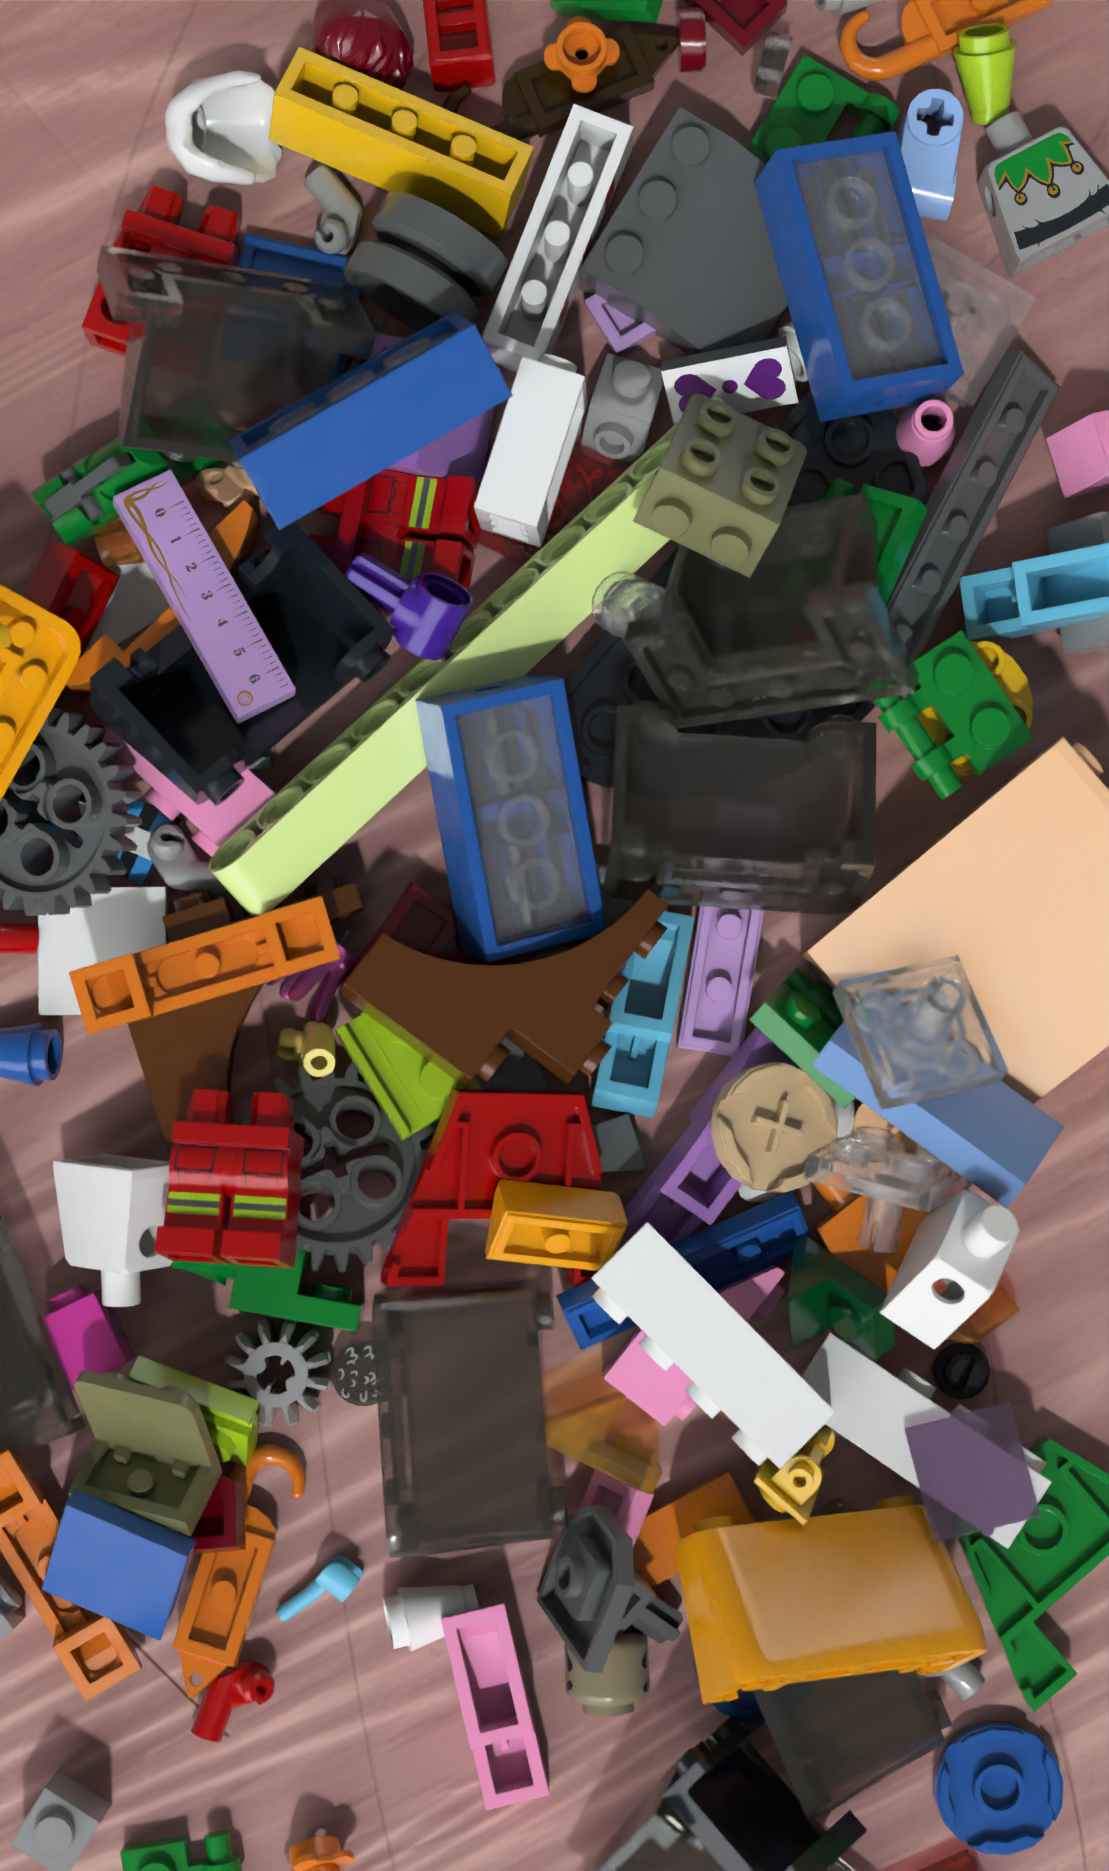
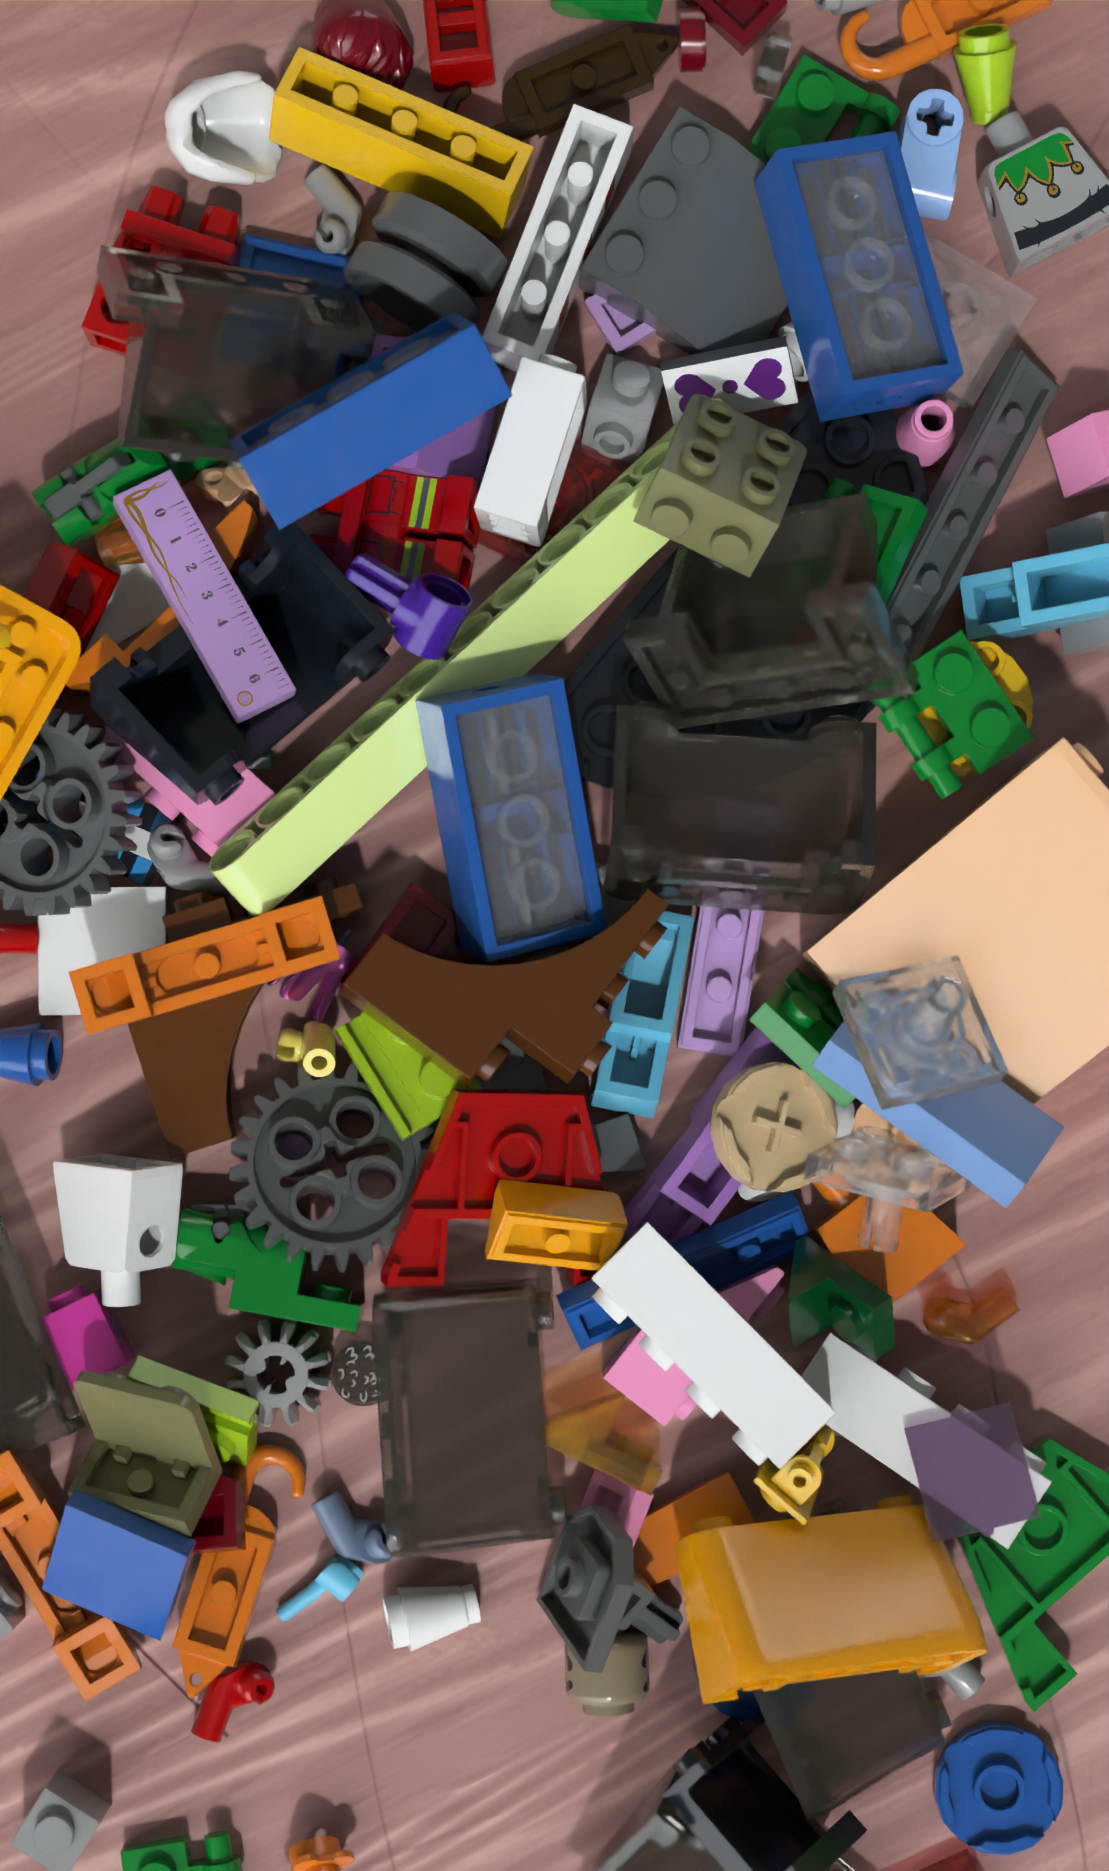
(233, 1184): red hips -> none
(351, 1536): none -> sand blue arm
(495, 1706): bright pink slope -> none
(576, 36): orange plate -> none
(623, 599): clear wheel -> none
(961, 1371): black piece -> none
(965, 1247): white torso -> none

